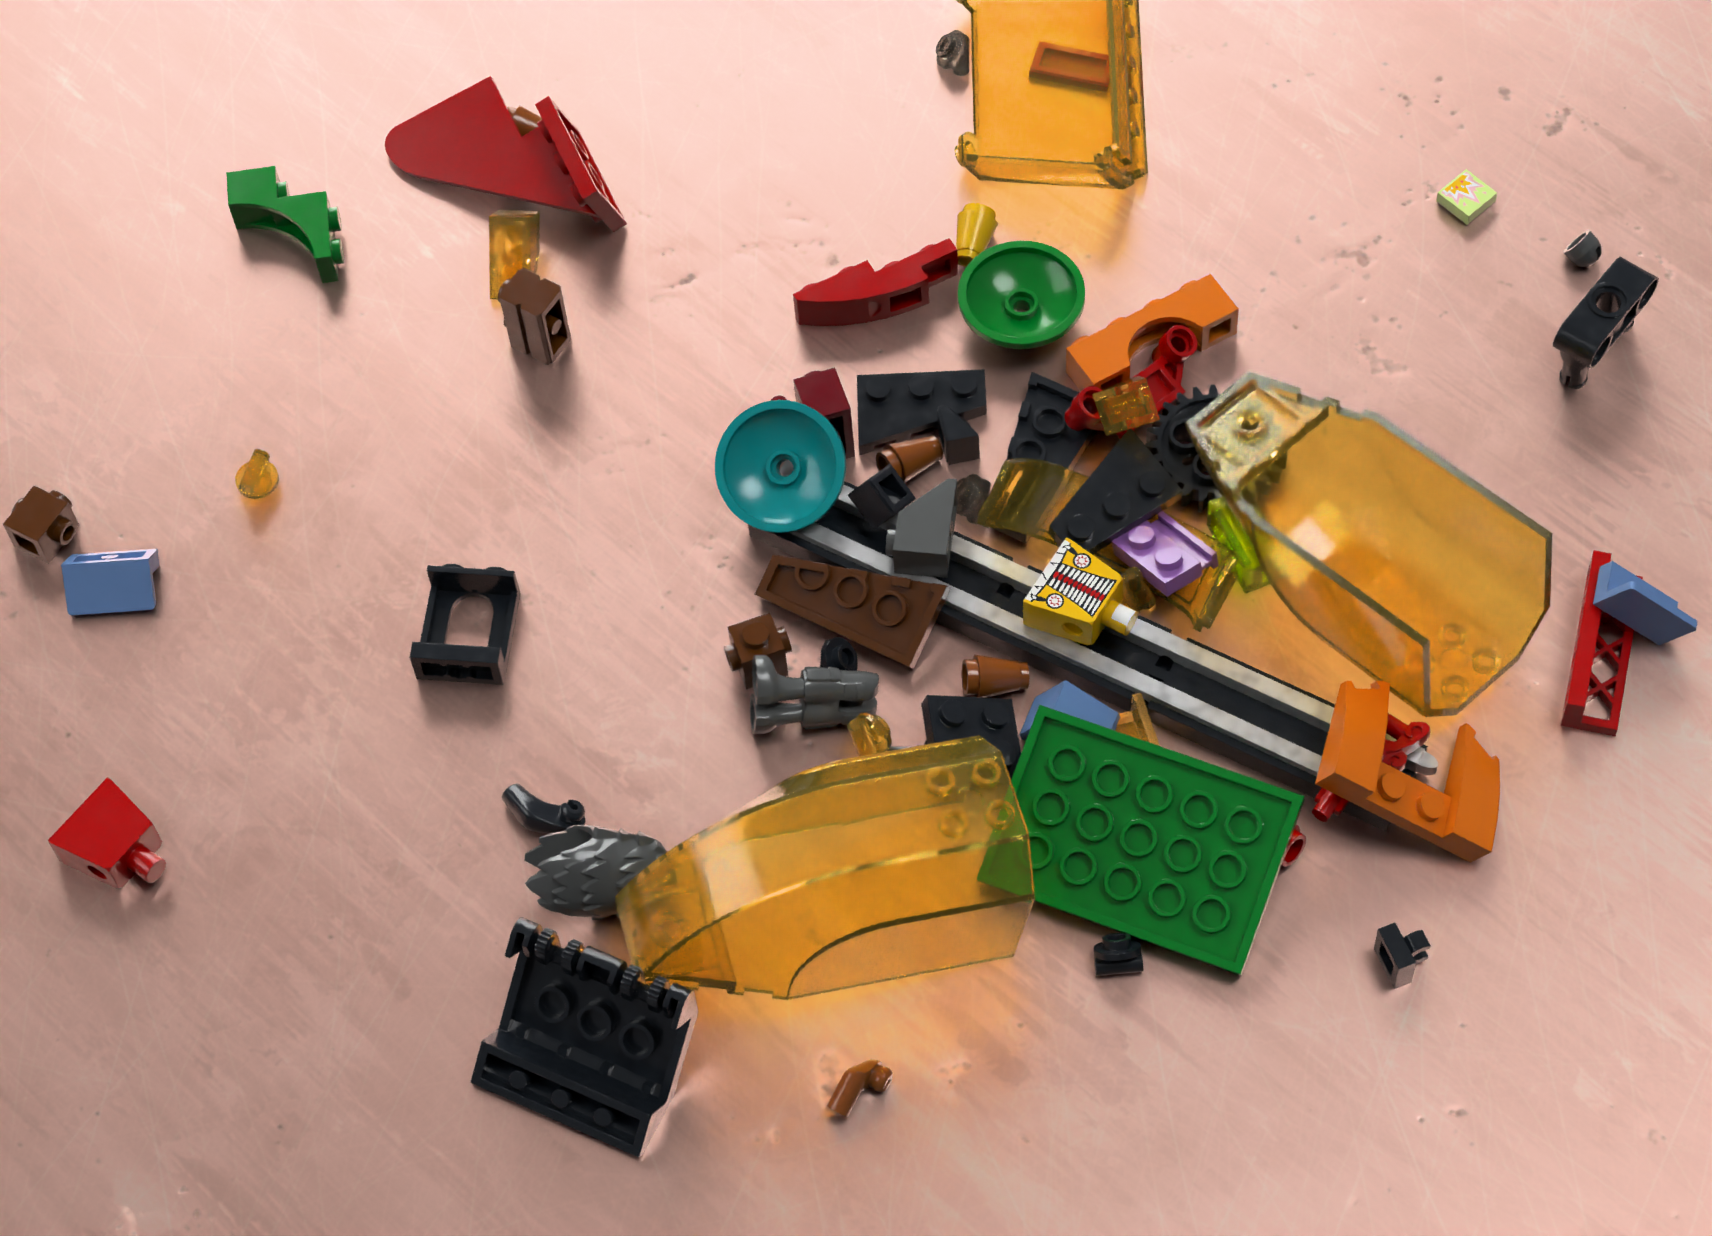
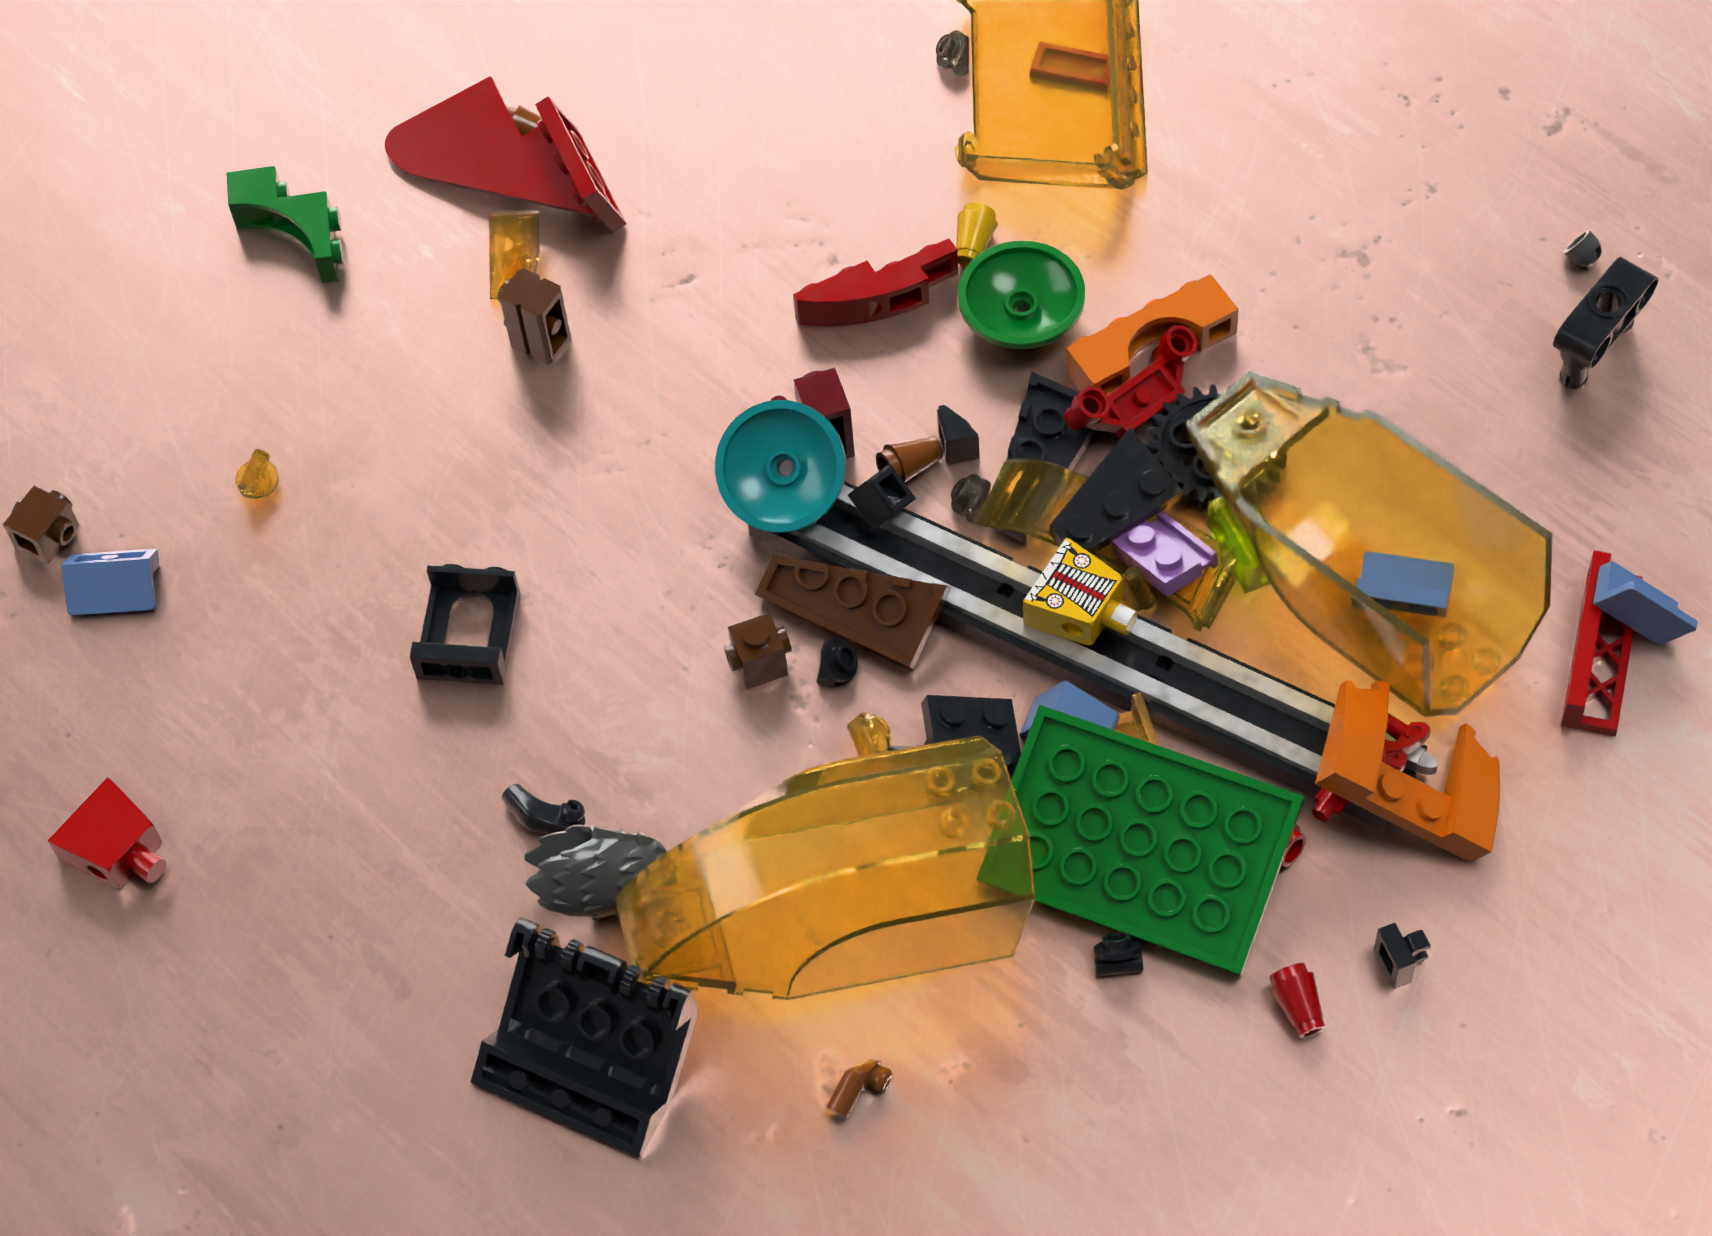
(824, 696): dark grey piece -> none
(907, 403): black wing -> none
(925, 533): dark grey slope -> none
(993, 676): dark orange cone -> none
(1126, 405): clear yellow slope -> none
(1298, 998): none -> red cone
(1407, 583): none -> medium blue panel
(1466, 197): yellowish green tile -> none

